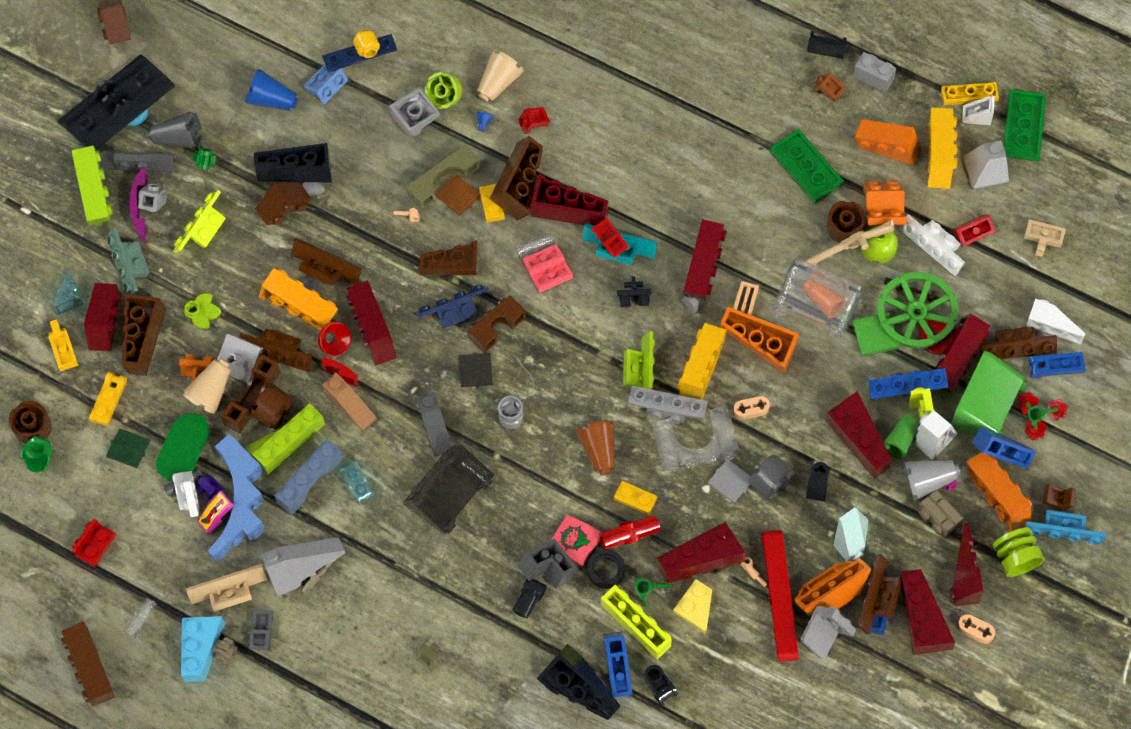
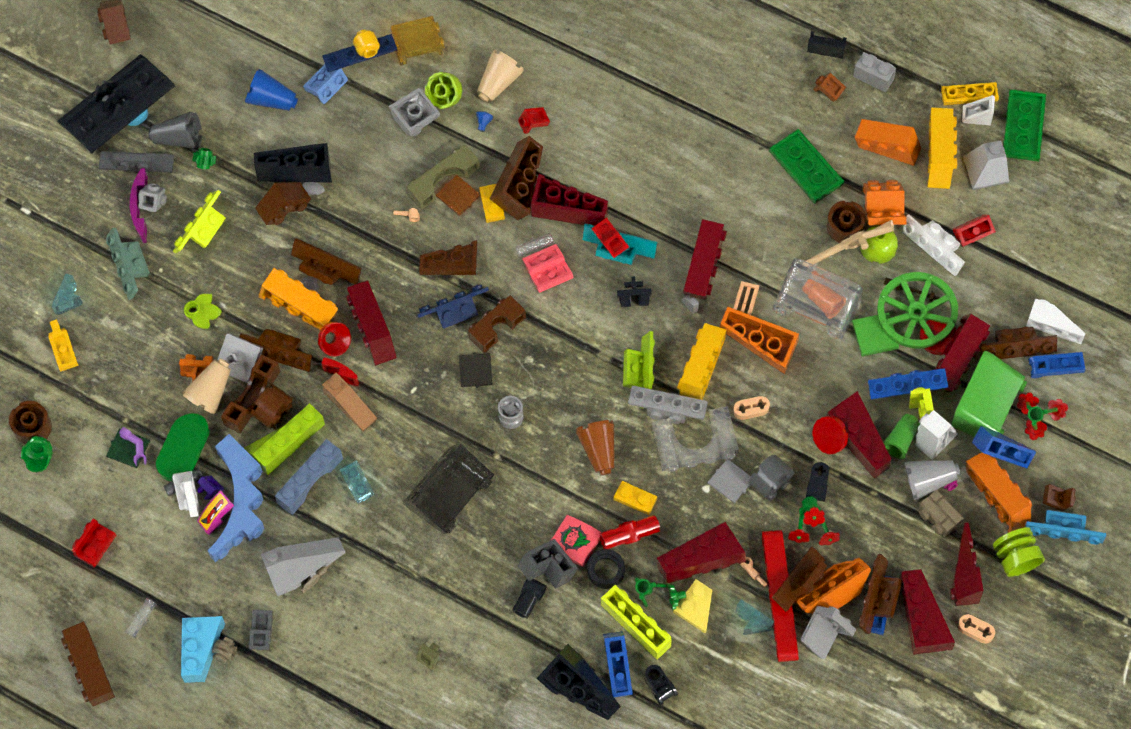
(91, 185): lime wedge -> none
(101, 316): dark red wedge -> none
(108, 399): yellow plate -> none
(127, 435): none -> medium lavender arm
(140, 331): reddish brown wedge -> none
(227, 589): tan bracket -> none
(417, 38): none -> clear yellow panel
(433, 423): dark grey slope -> none
(675, 596): none -> green plant
(757, 621): none -> clear light blue slope
(801, 579): none -> reddish brown bracket
(813, 516): none -> red plant
(830, 434): none -> red tile
(851, 535): light aqua wedge -> none
(1044, 234): tan plate -> none

